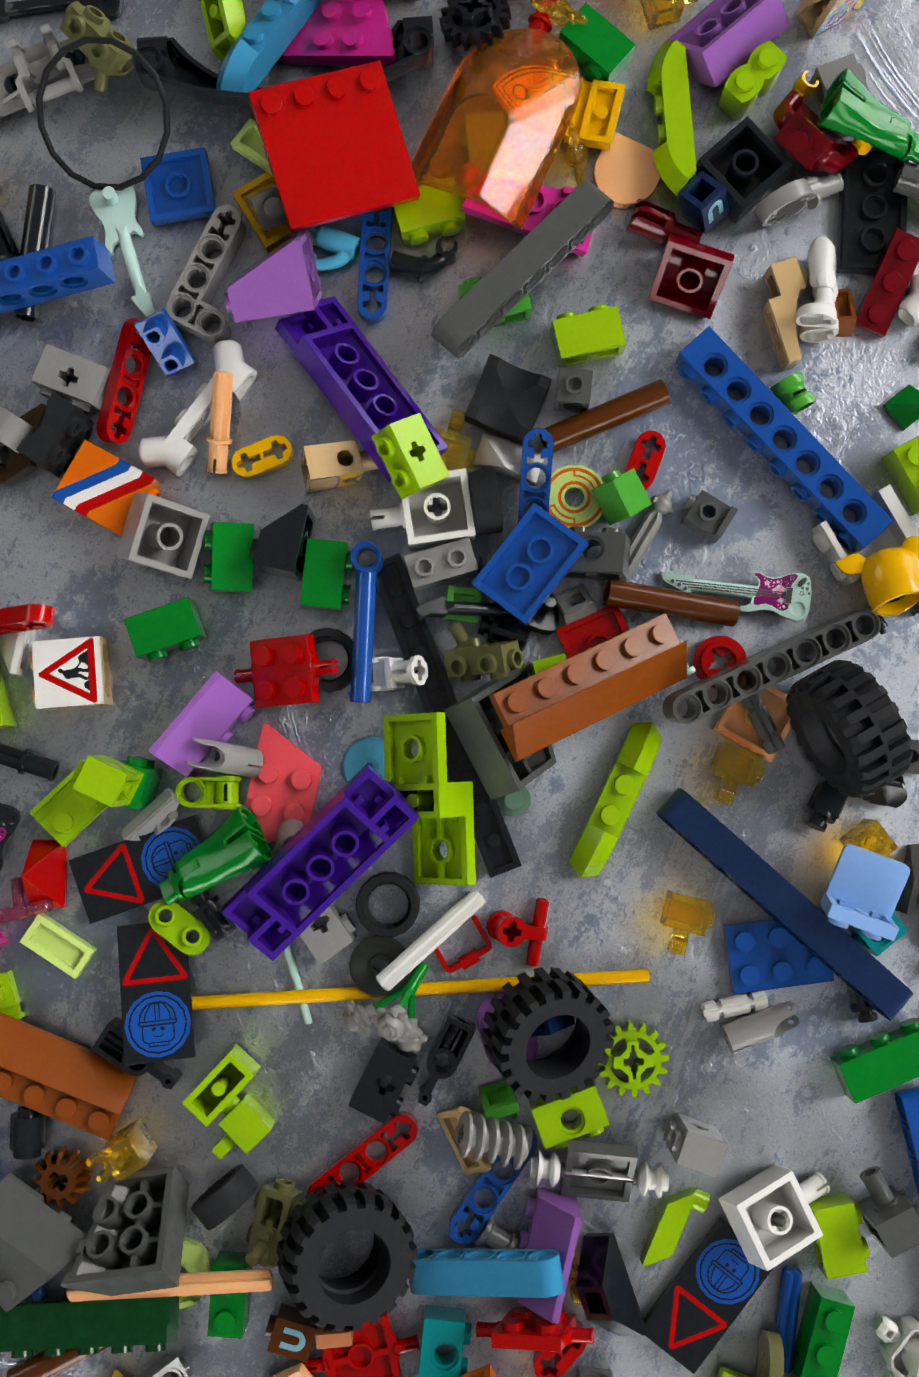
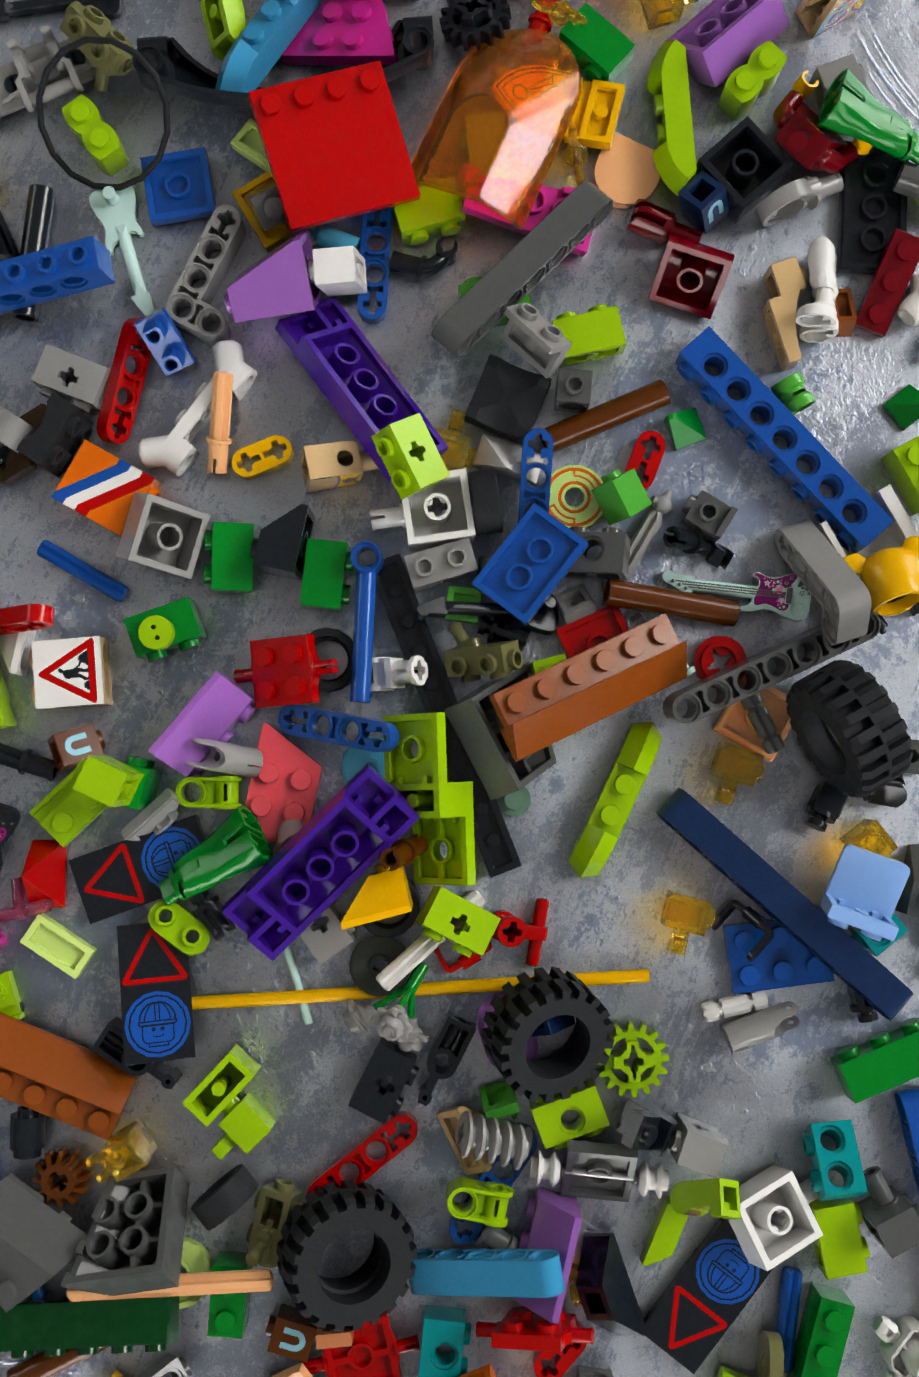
(74, 745): none -> reddish brown brick
(82, 570): none -> blue axle
(95, 135): none -> lime brick
(156, 632): none -> lime tile
(337, 728): none -> blue beam
(338, 271): none -> white brick
(380, 897): none -> yellow slope
(403, 852): none -> reddish brown pin
(476, 928): none -> lime brick
(486, 1204): none -> lime piece
(535, 338): none -> light grey bracket
(645, 1127): none -> black brick
(684, 428): none -> green slope
(693, 542): none -> black piece
(700, 1196): none -> lime leg
(753, 918): none -> black piece
(829, 579): none -> light grey beam
(843, 1160): none -> teal brick

